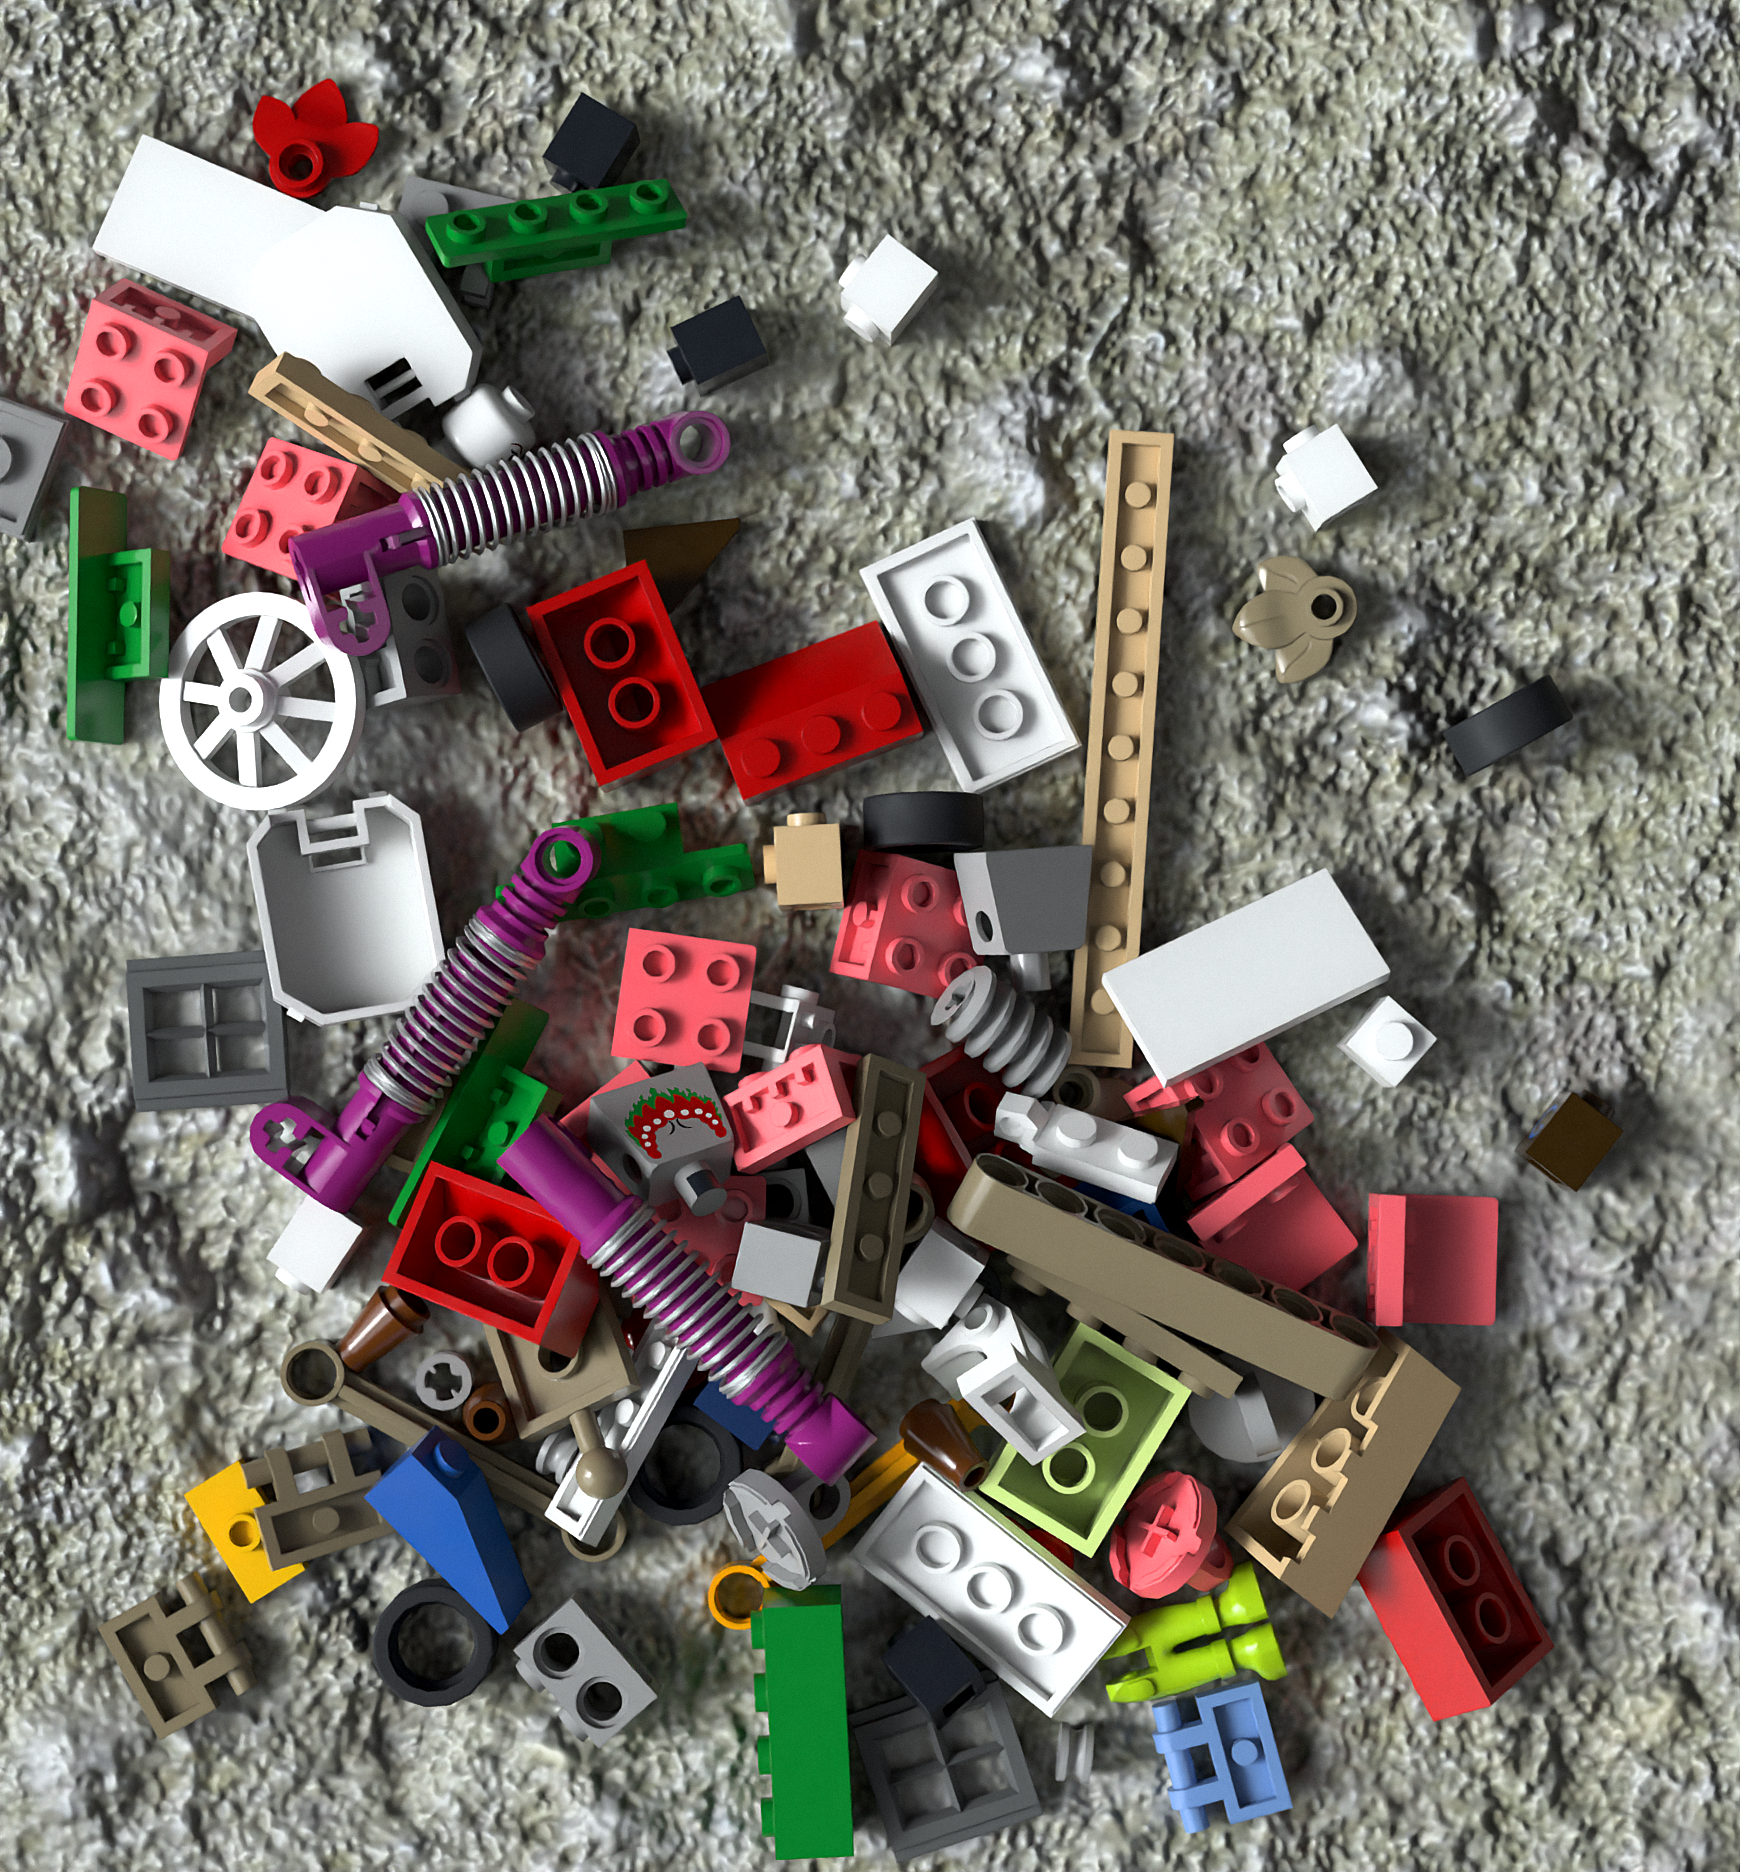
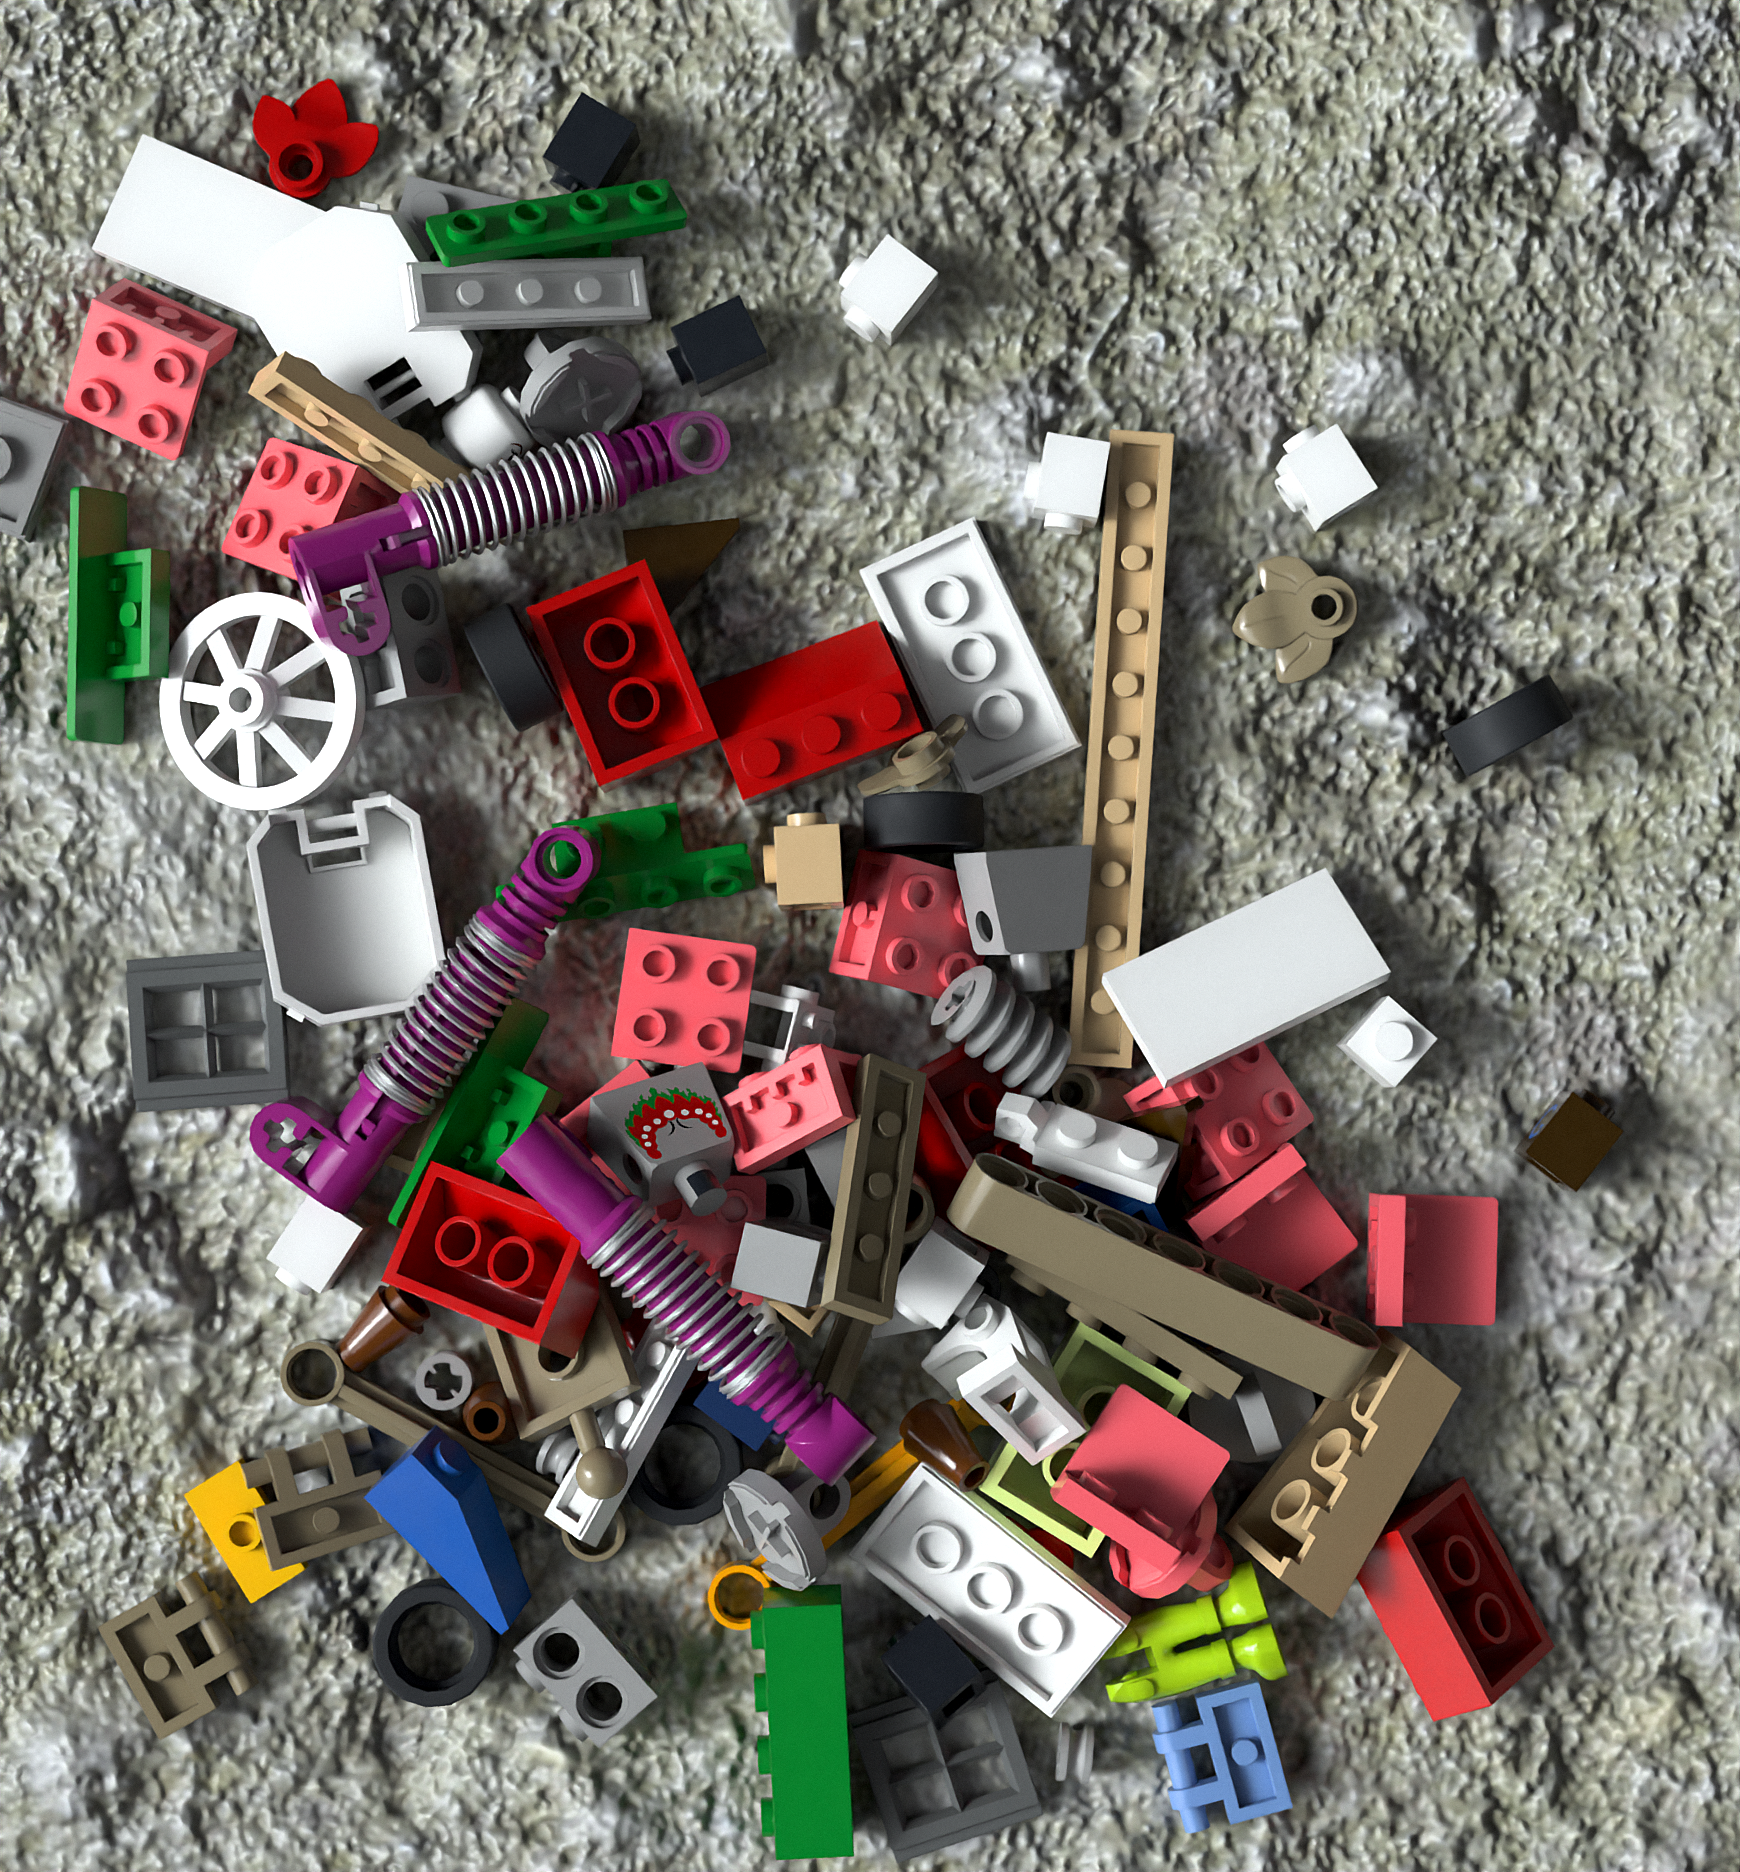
(524, 294): none -> white tile
(578, 387): none -> light grey tile
(920, 761): none -> dark tan plate
(1067, 482): none -> white brick
(1140, 1476): none -> coral bracket

